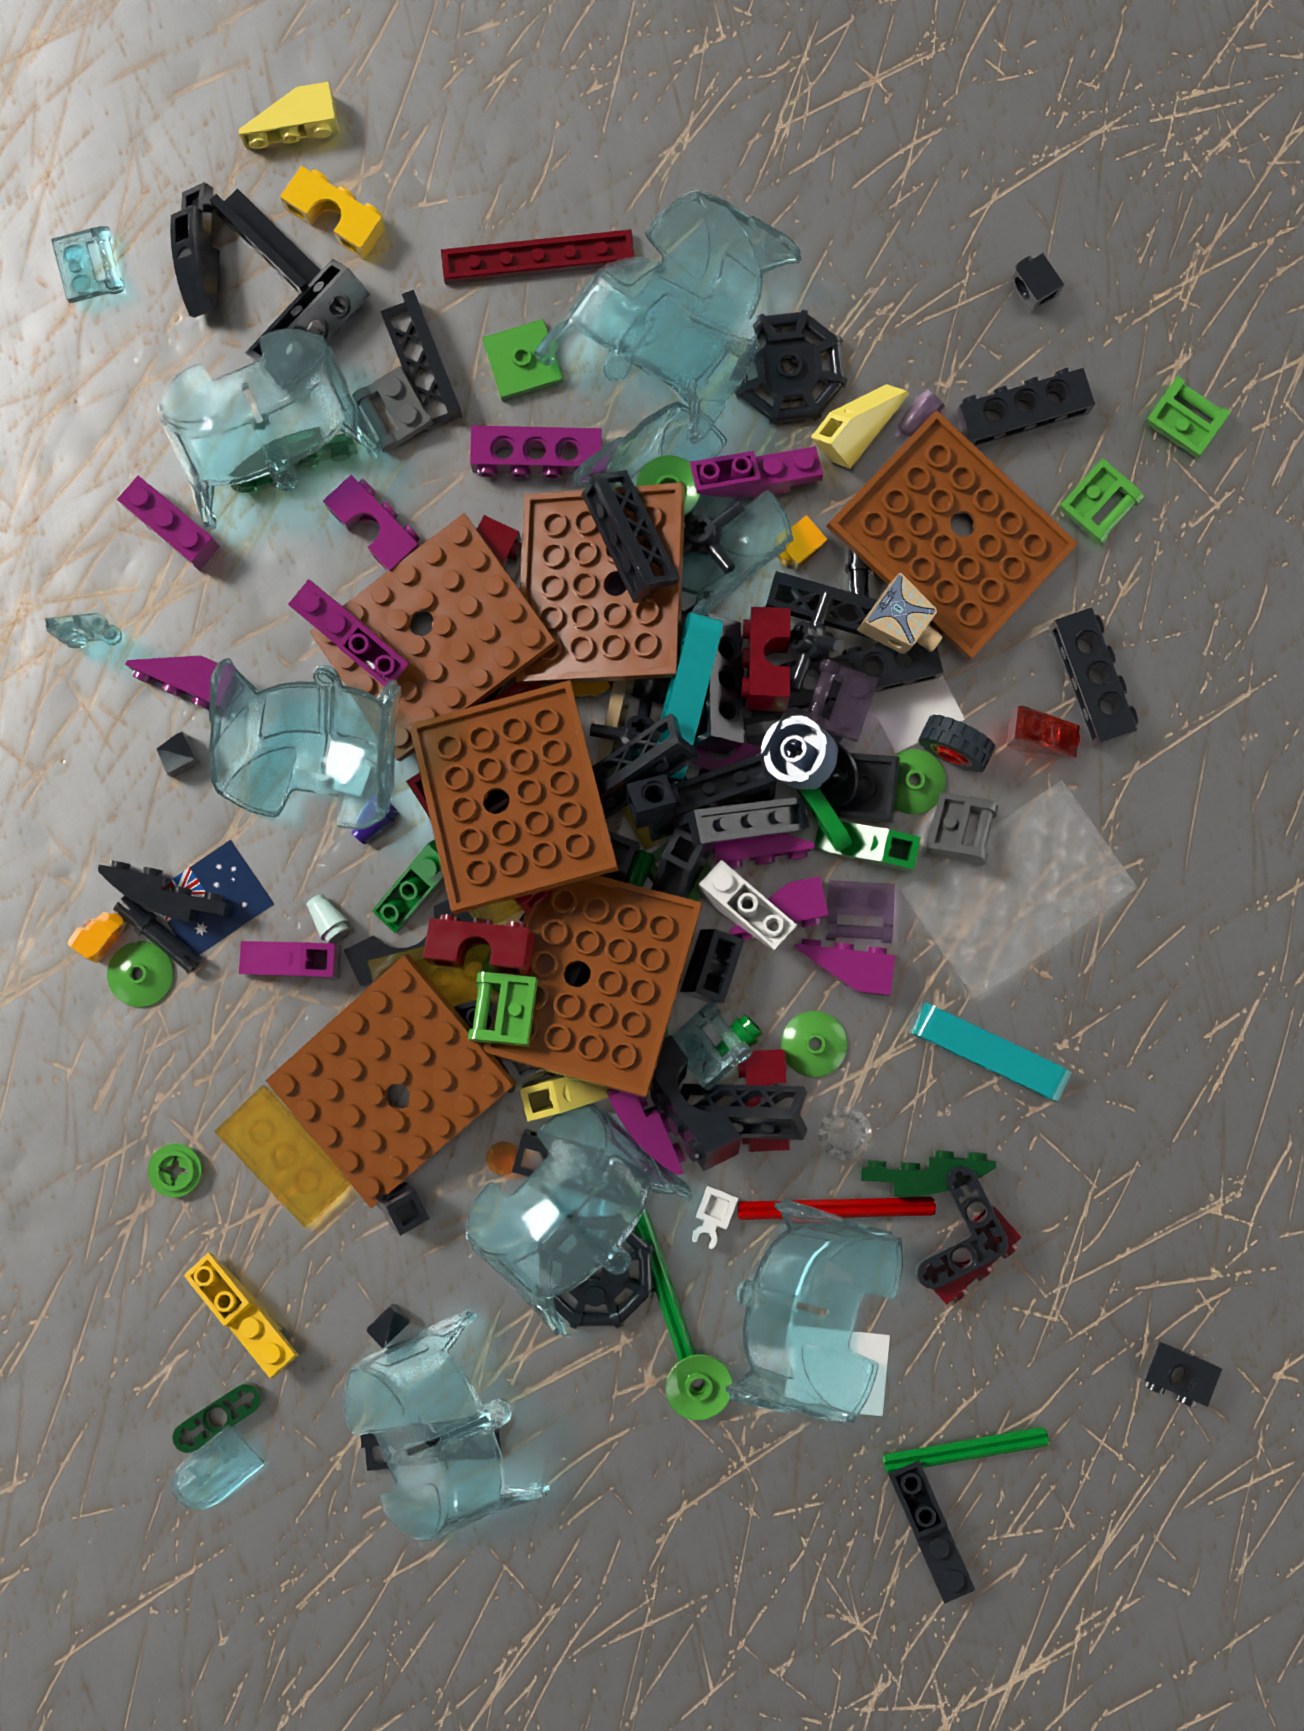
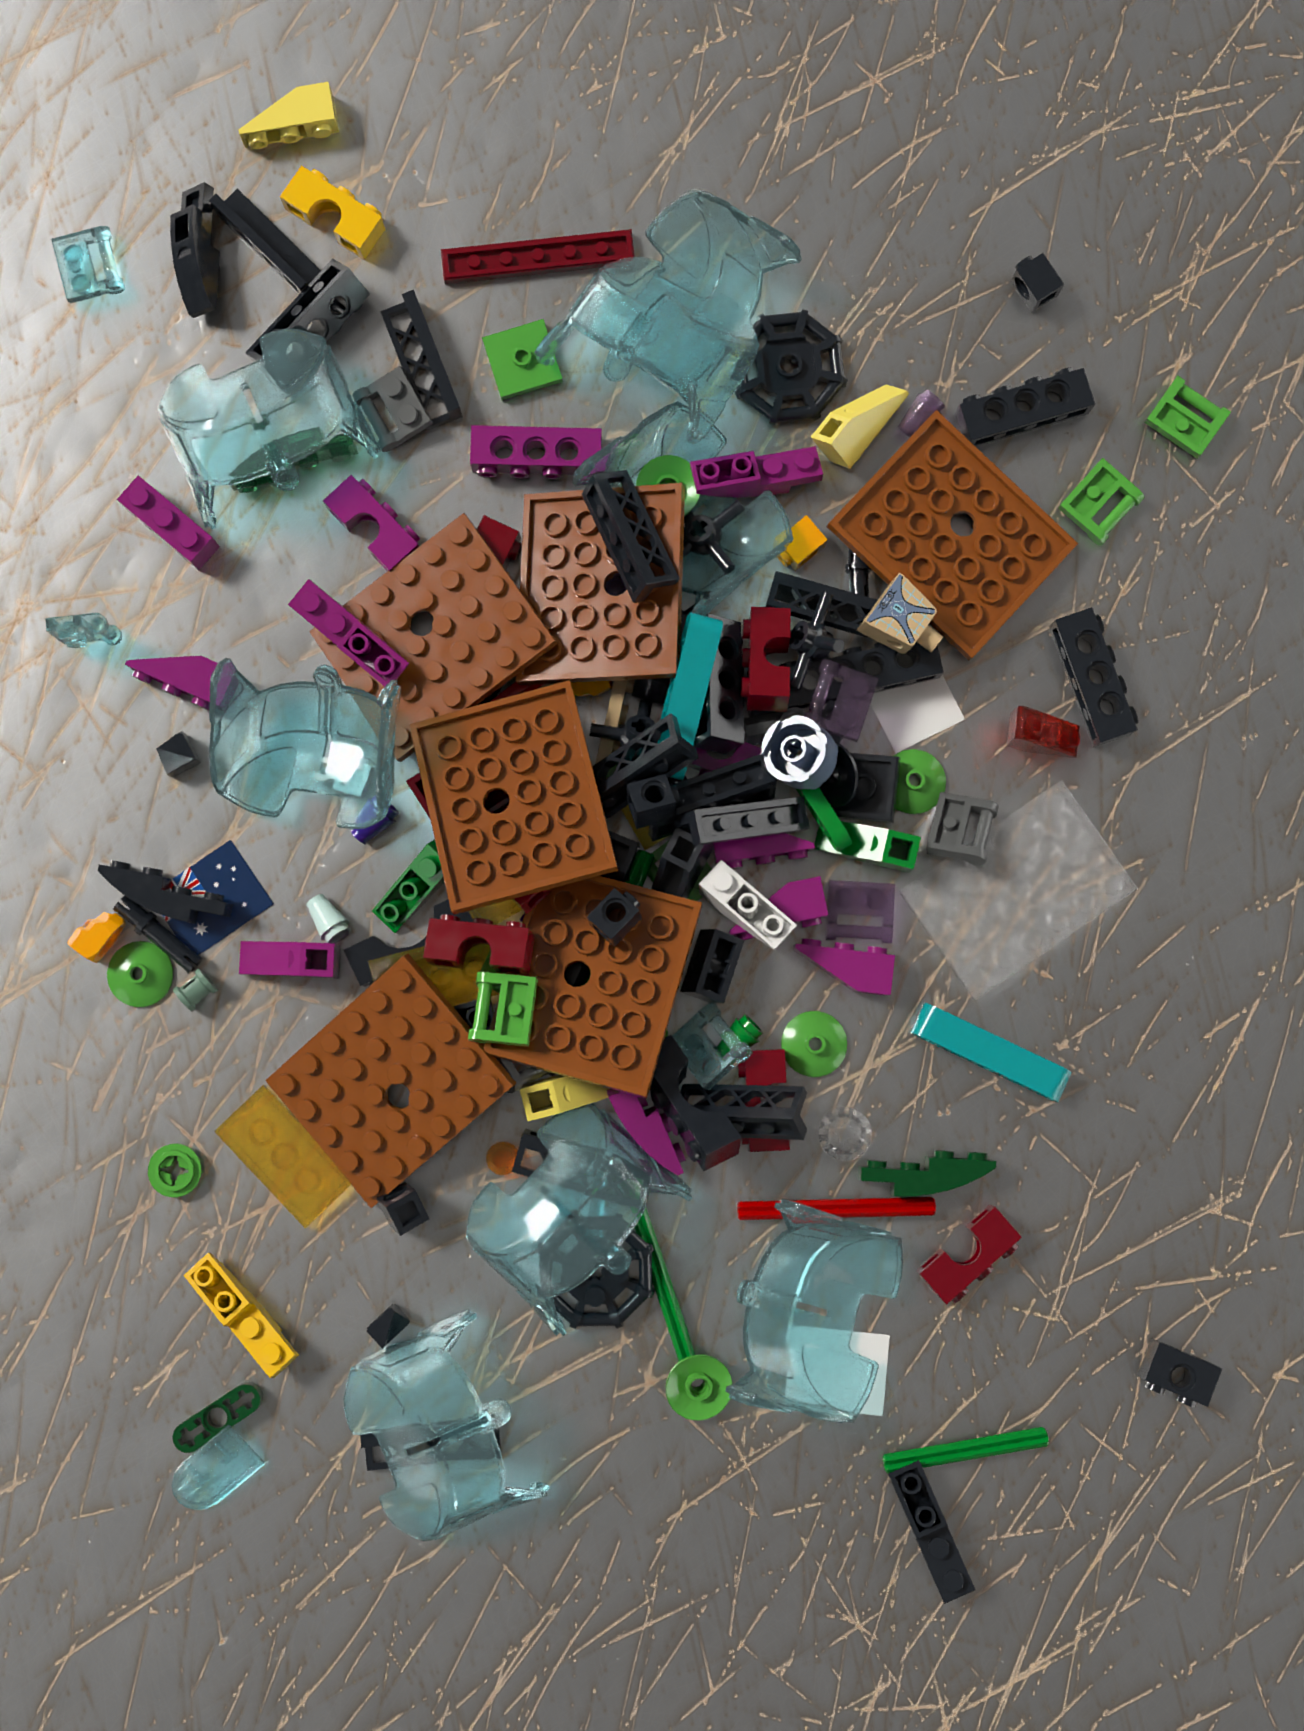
(195, 989): none -> sand green bush
(615, 931): none -> black brick
(715, 1210): white plate -> none
(956, 743): black wheel -> none
(972, 1242): black beam -> none

